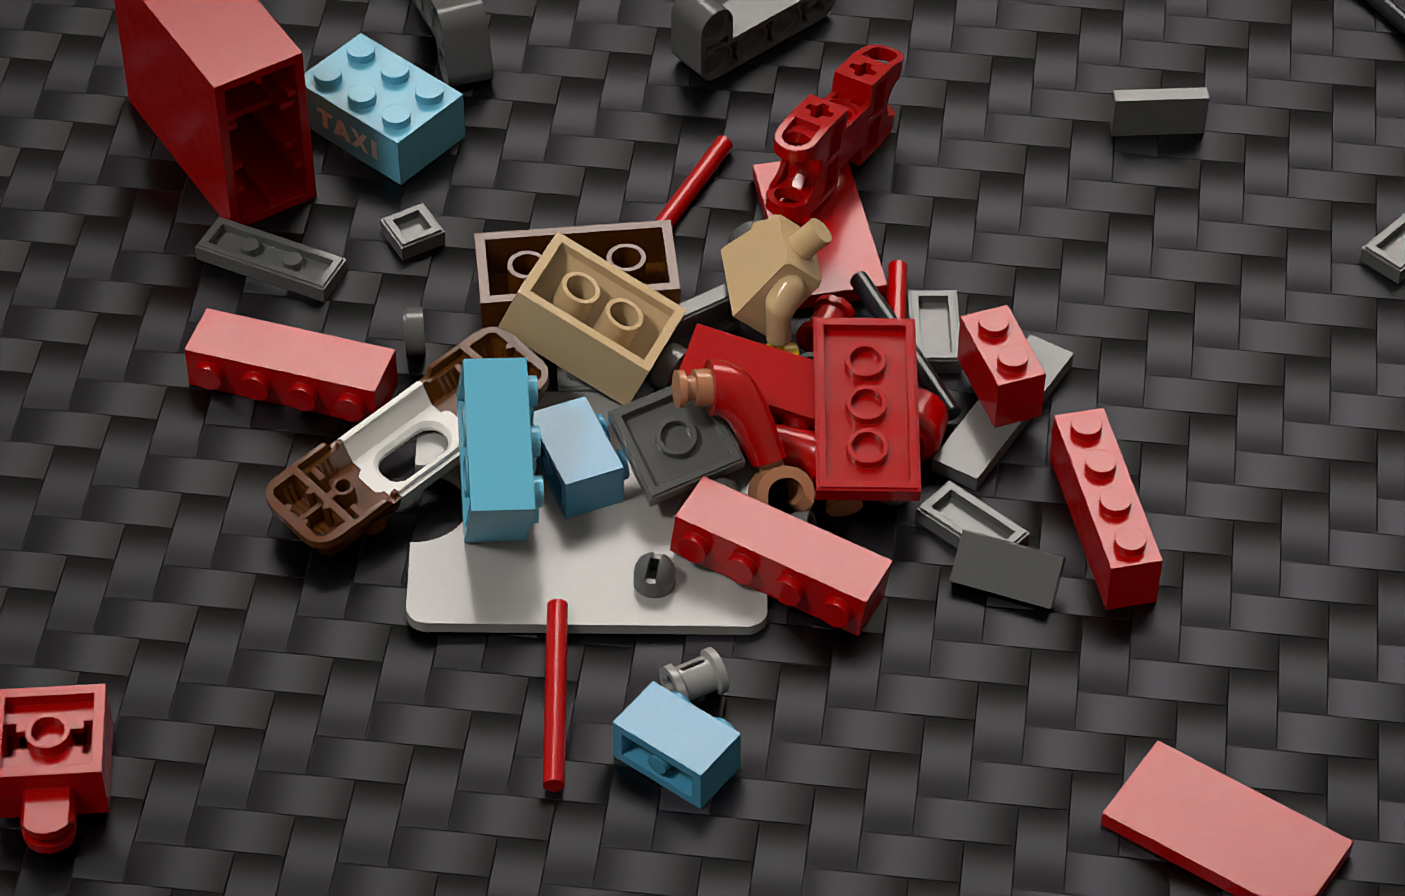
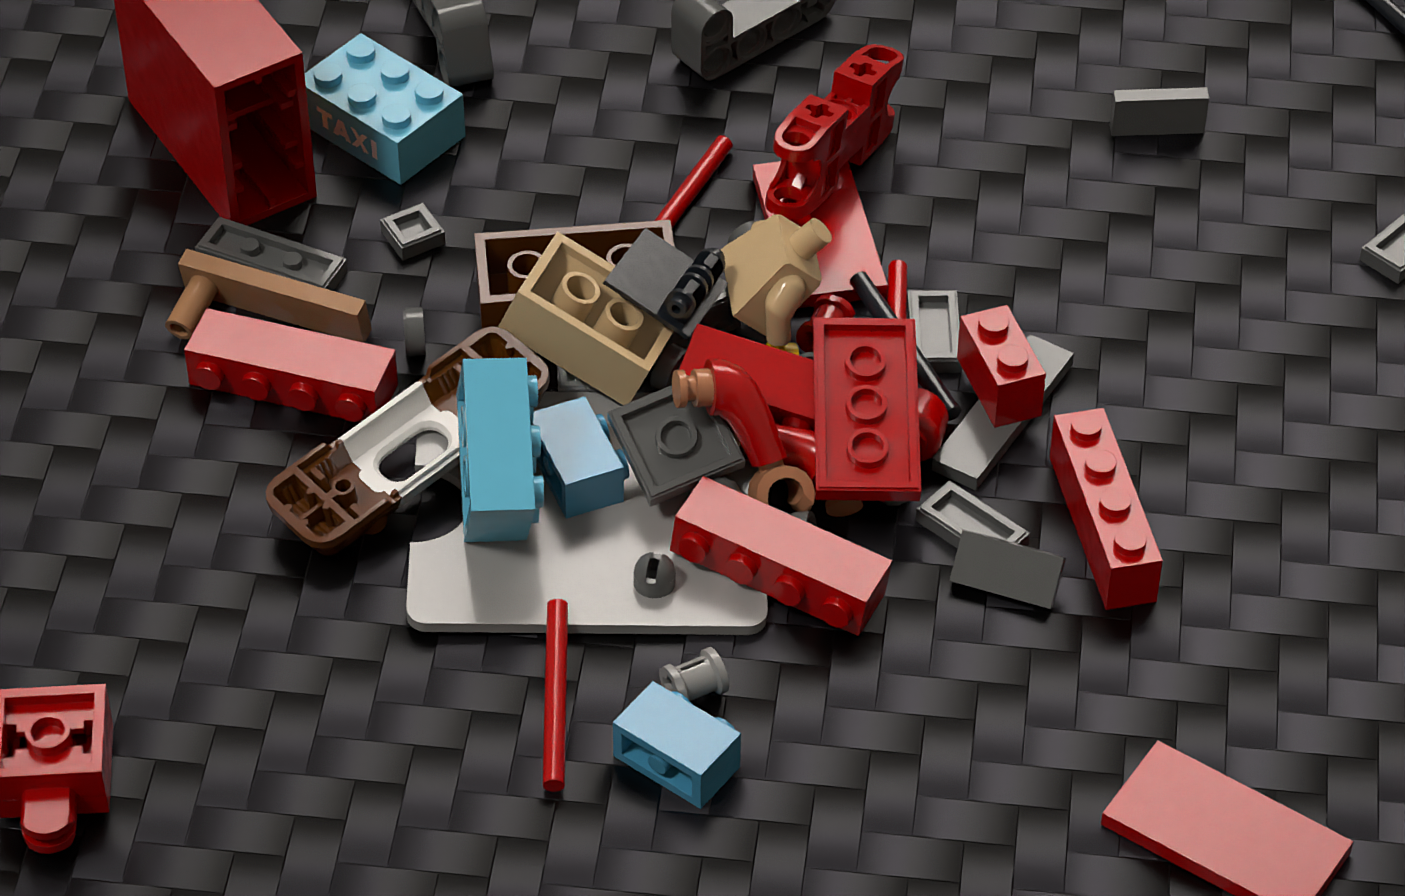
(263, 293): none -> medium nougat piece
(669, 282): none -> hinge

